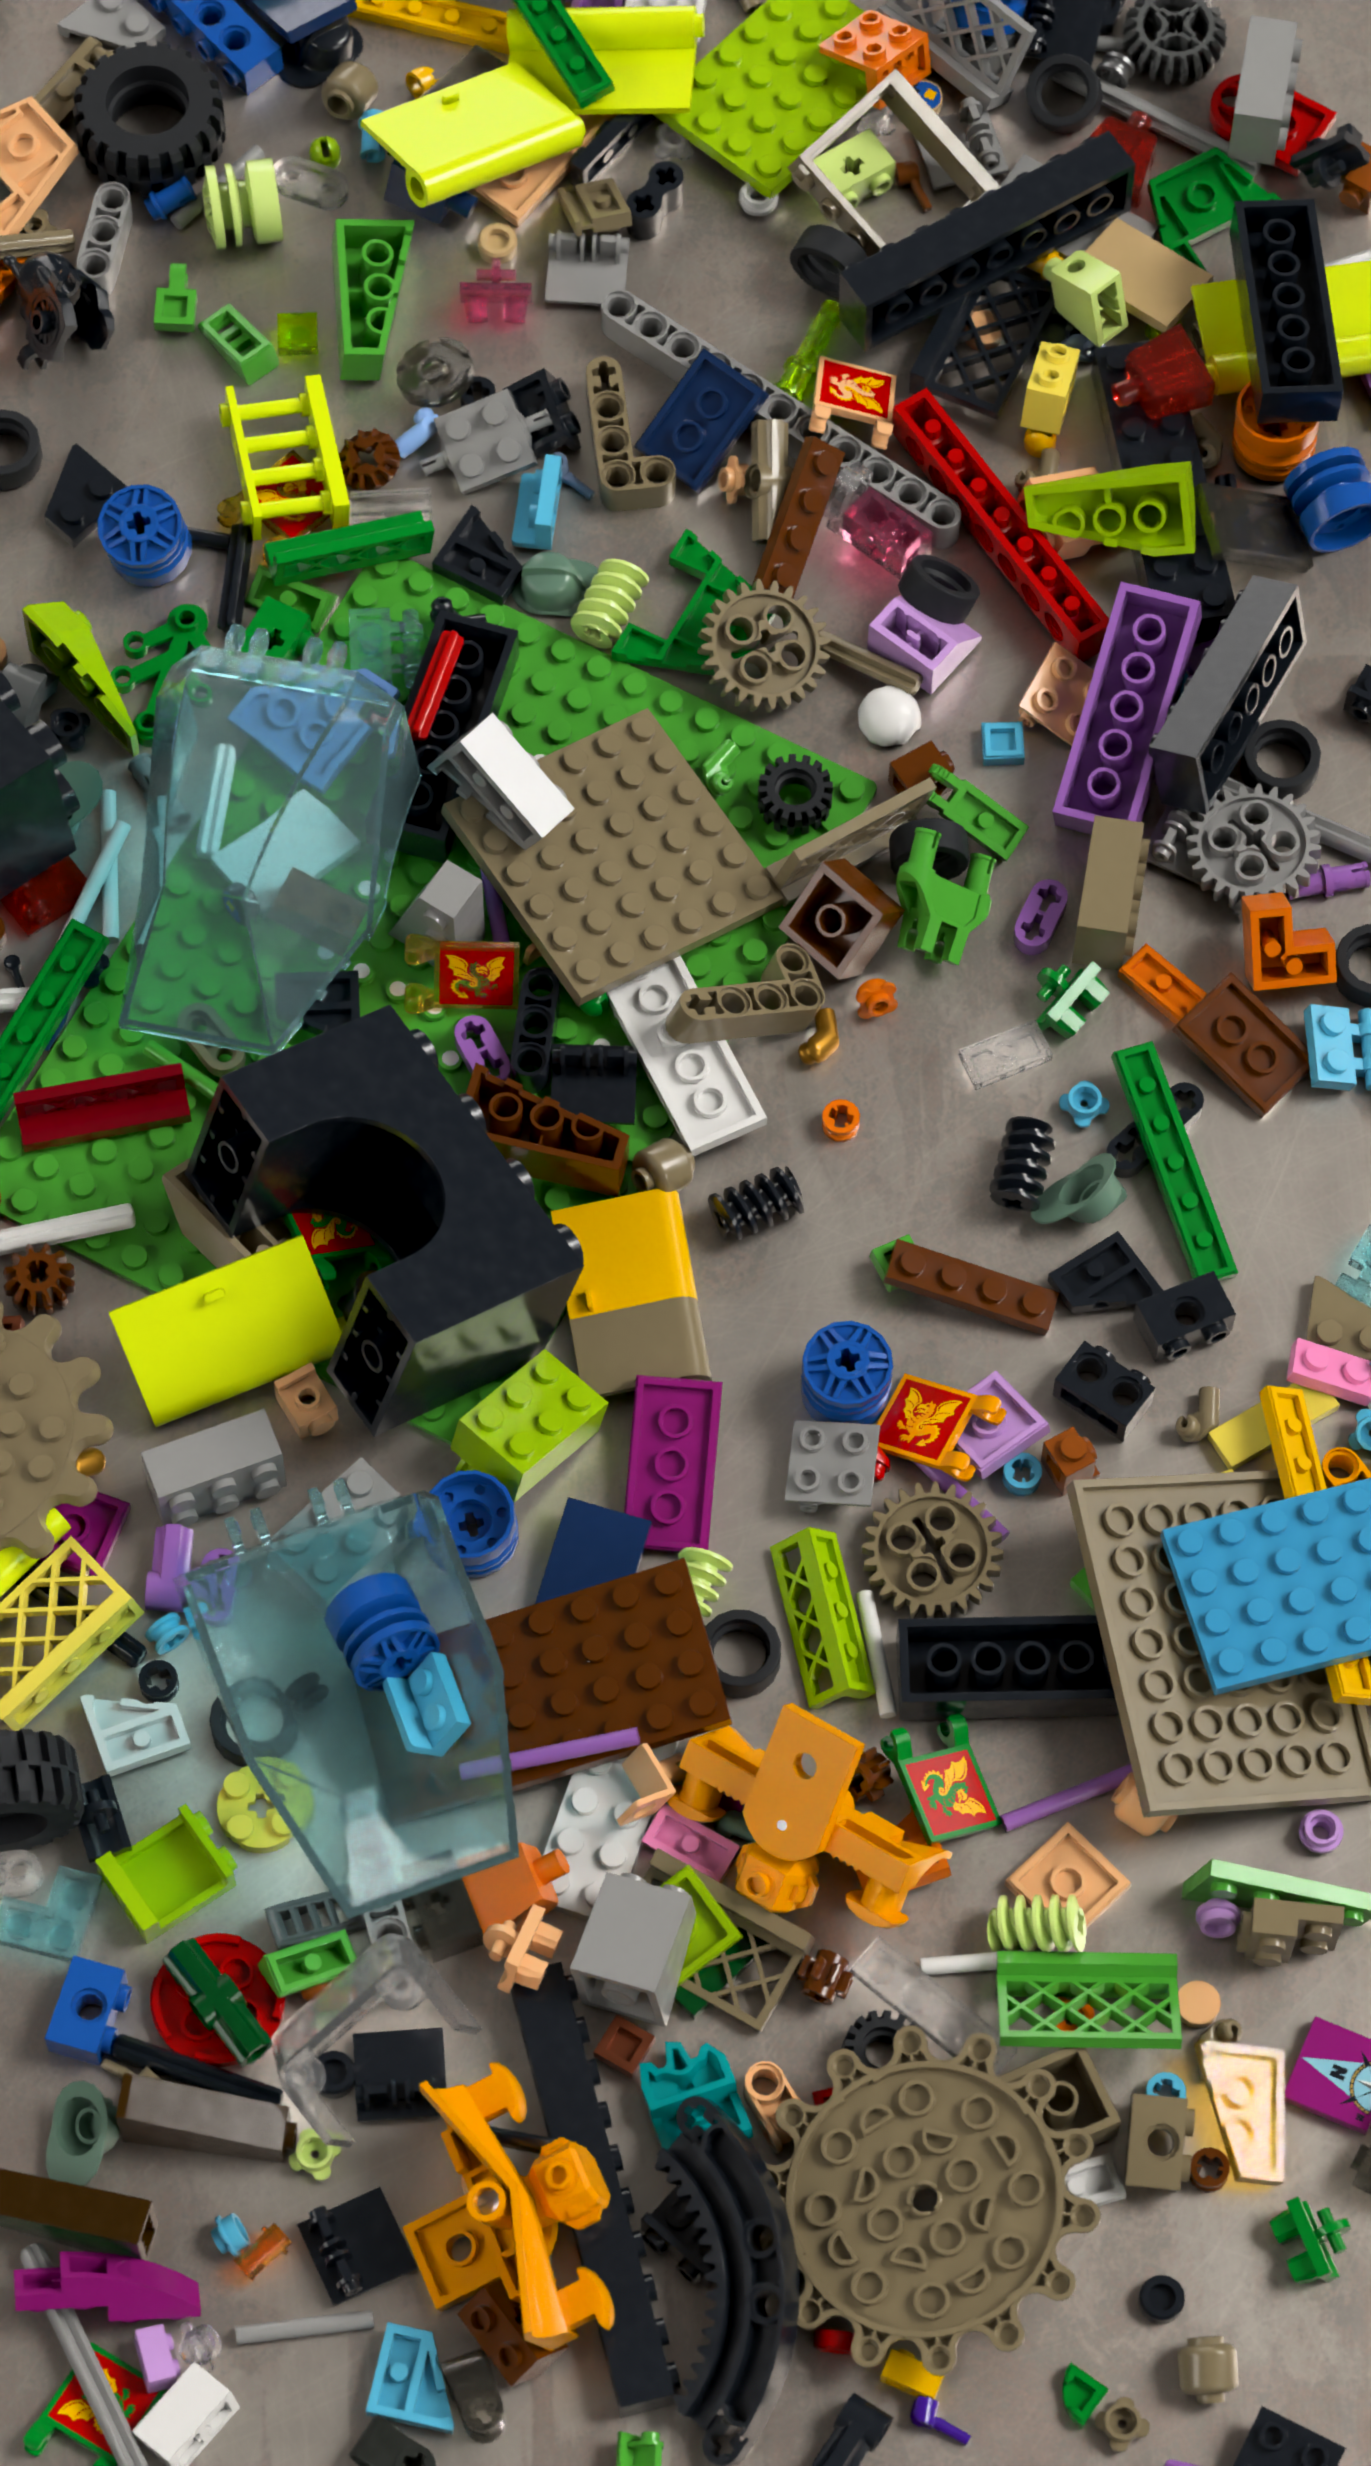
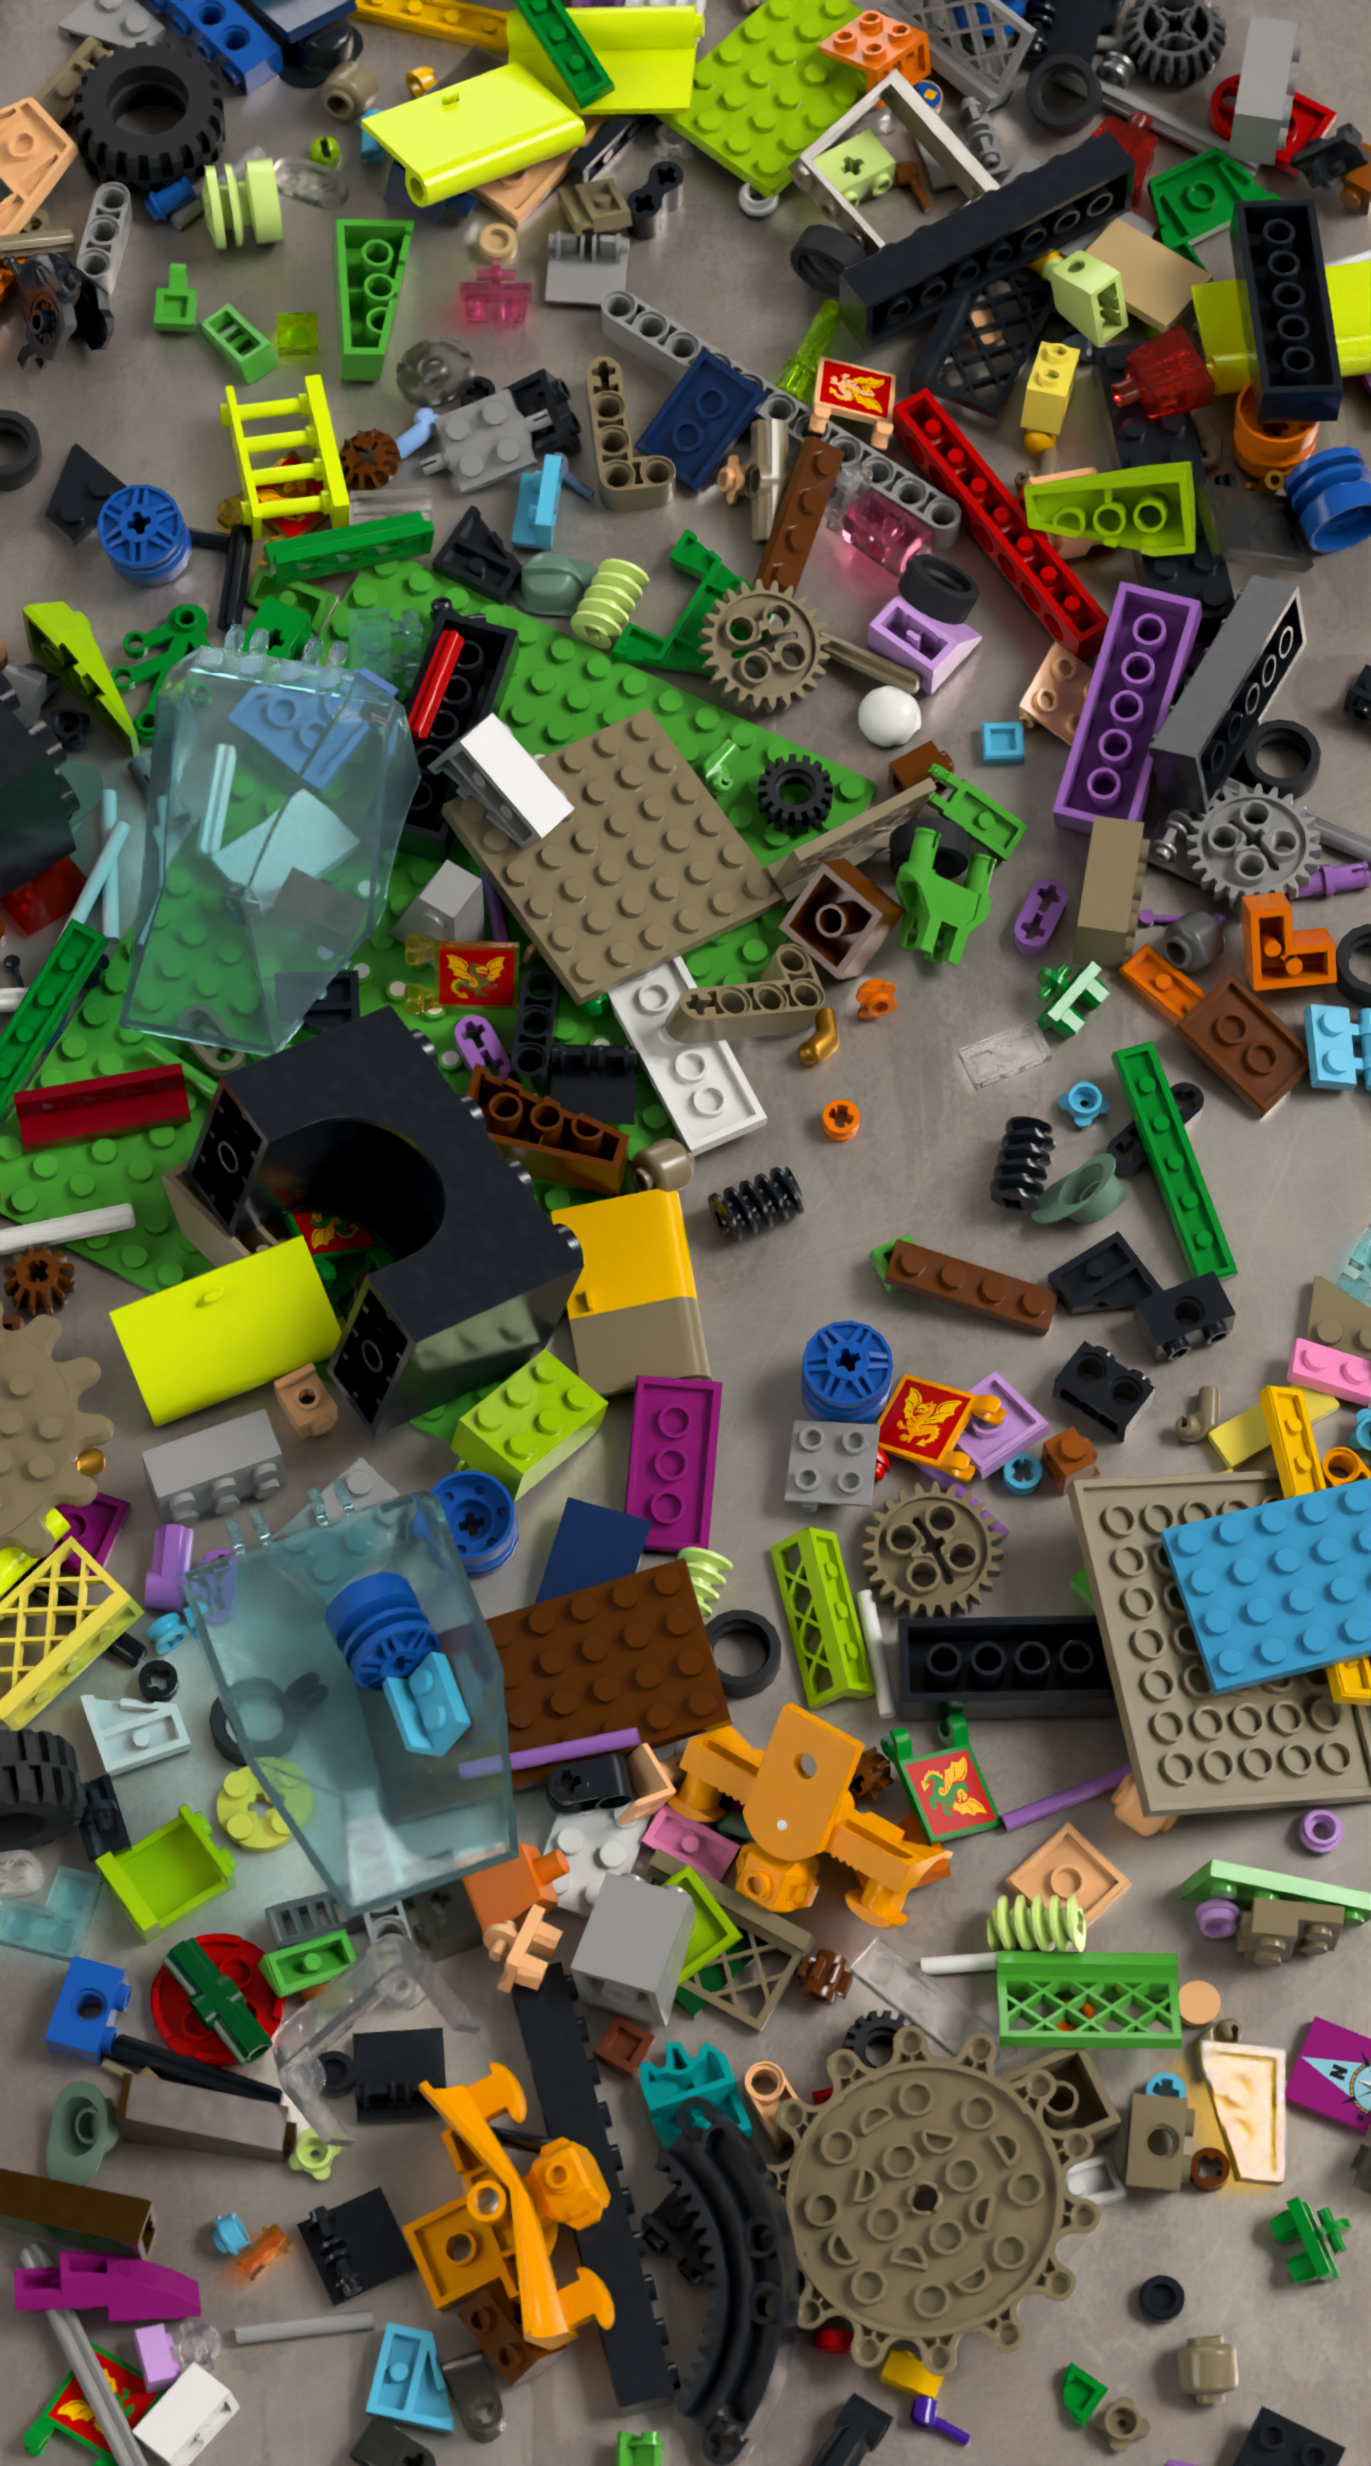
(595, 1782): none -> black piece
(1148, 918): none -> medium lavender hinge
(1193, 941): none -> dark grey head
(1268, 483): none -> pearl gold arm

